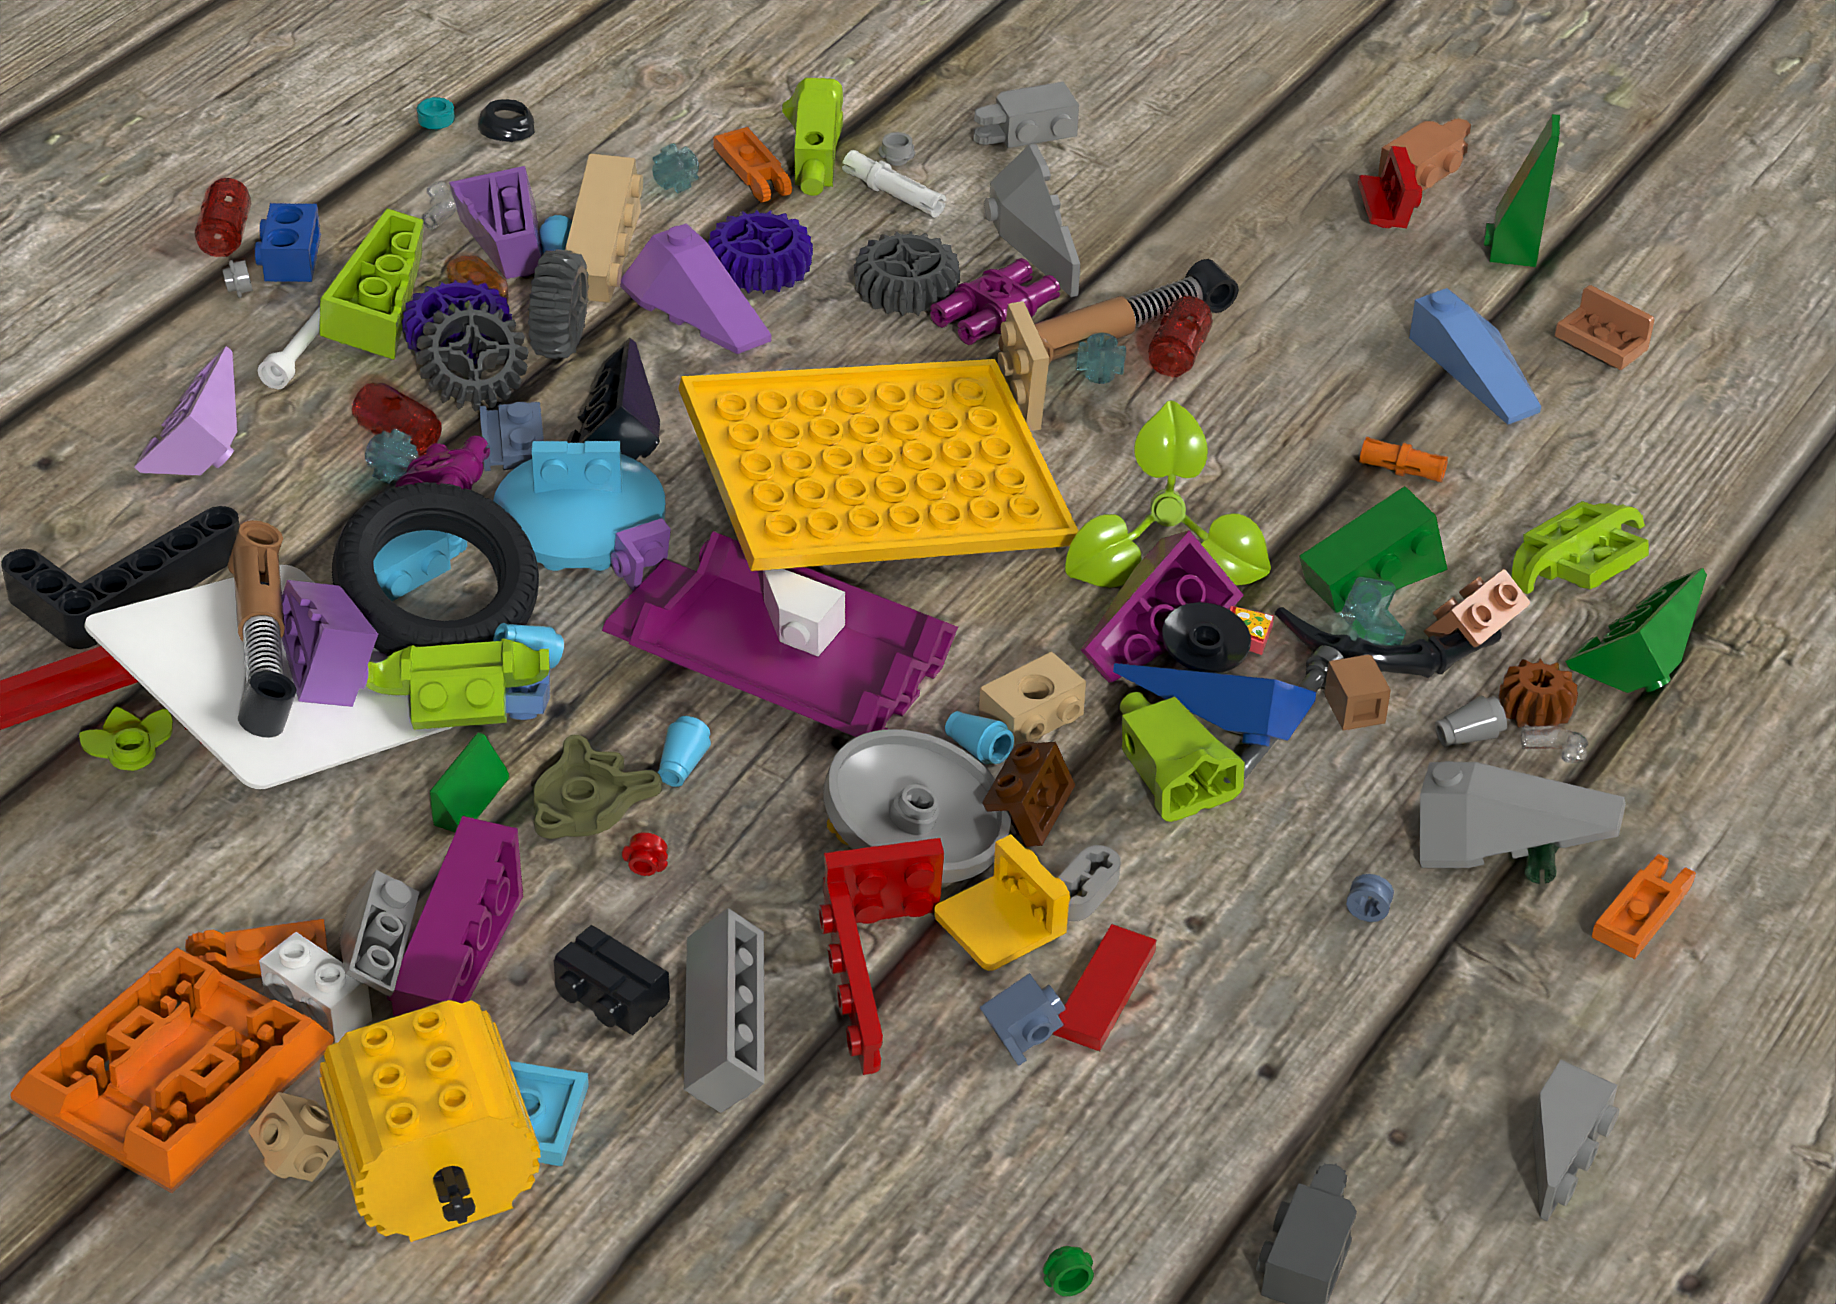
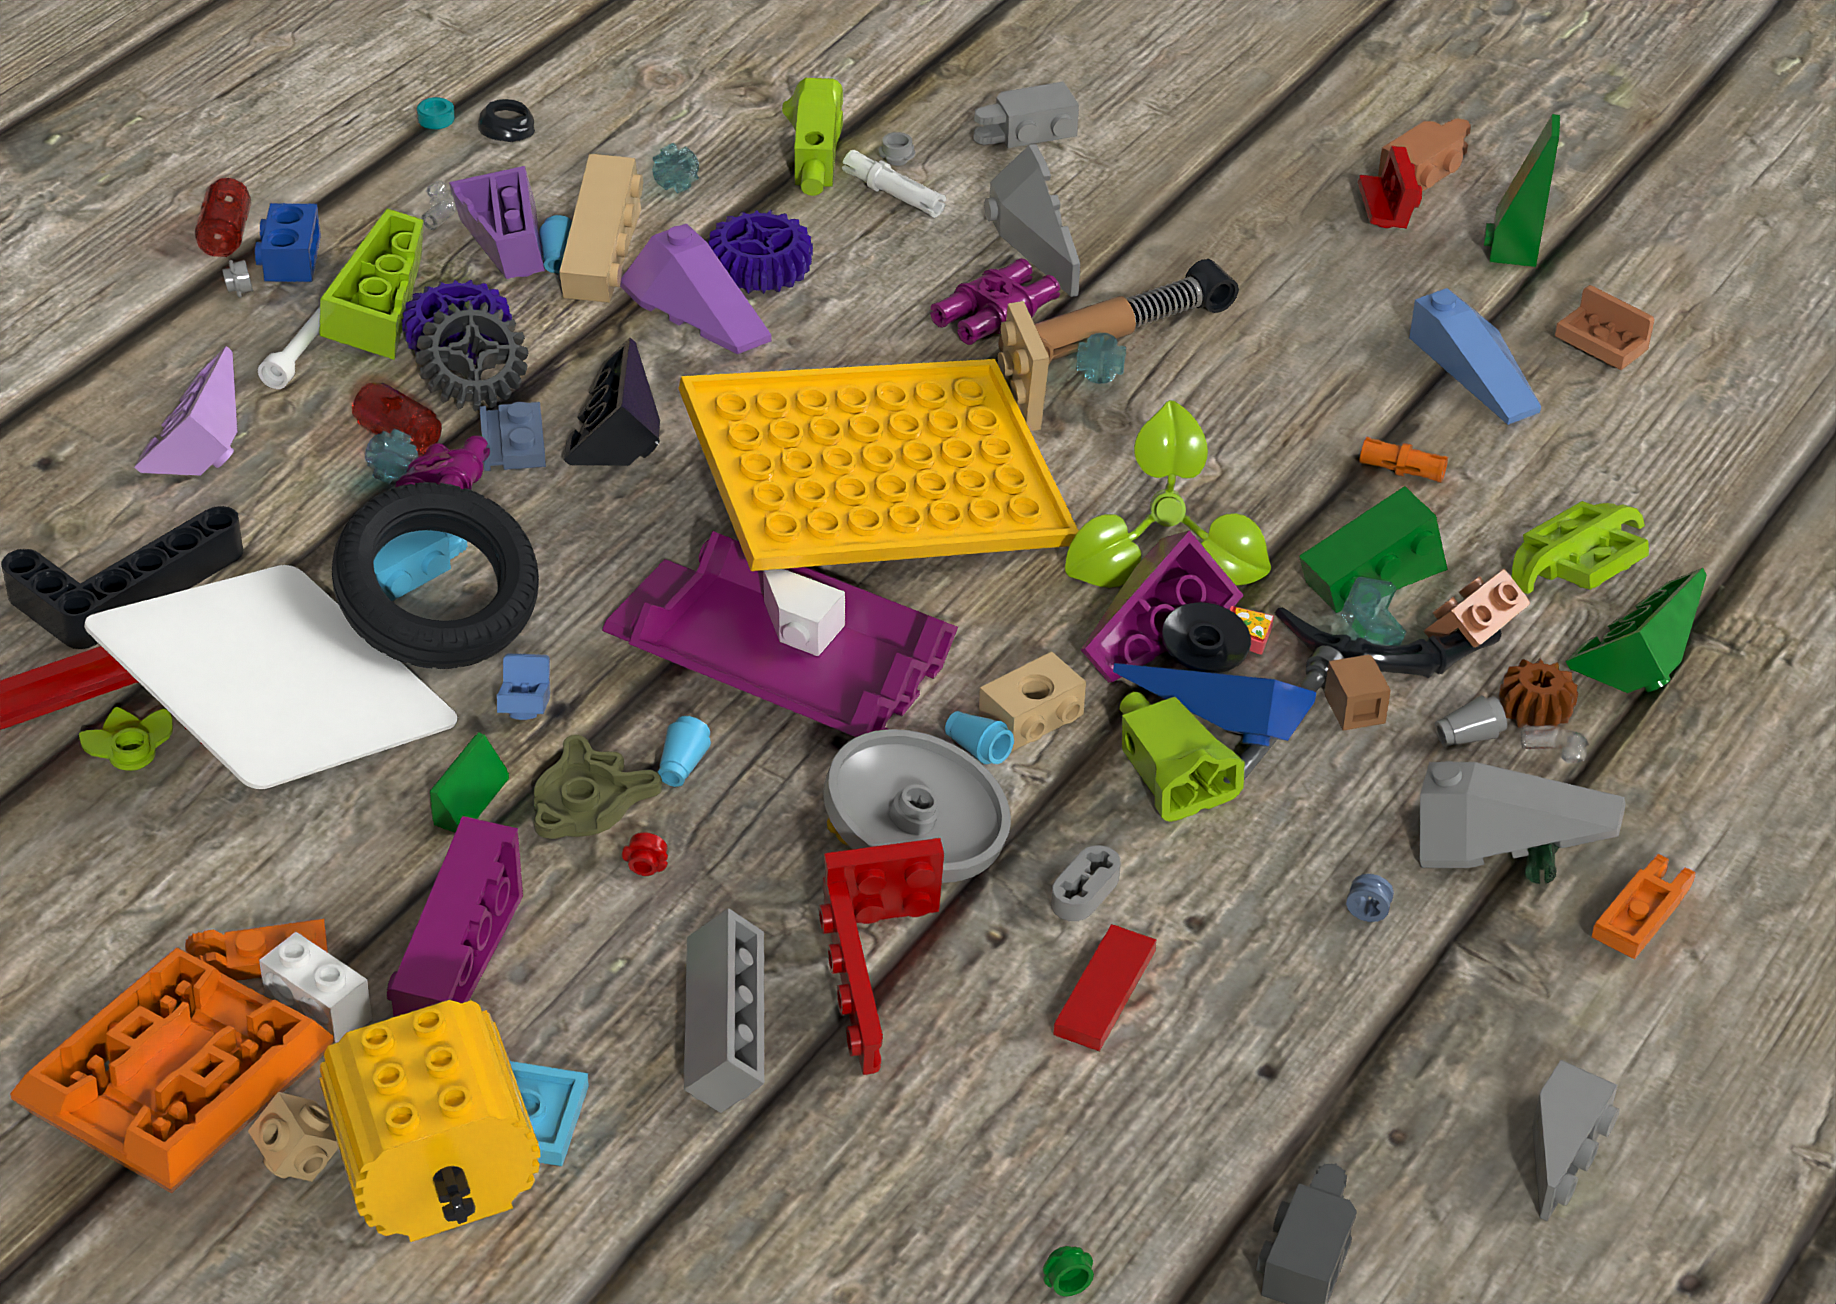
(261, 627): piece -> none
(325, 643): medium lavender wedge -> none
(377, 931): light grey slope -> none
(458, 681): lime plate -> none
(477, 270): clear orange plate -> none
(533, 637): medium azure cone -> none
(558, 304): dark grey gear -> none
(578, 499): medium azure bracket -> none
(611, 980): black brick -> none
(638, 549): medium lavender bracket -> none
(753, 163): orange hinge -> none
(906, 272): dark grey gear -> none
(1009, 911): yellow bracket -> none
(1024, 1015): sand blue brick -> none
(1032, 788): reddish brown bracket -> none
(1180, 336): clear red piece -> none

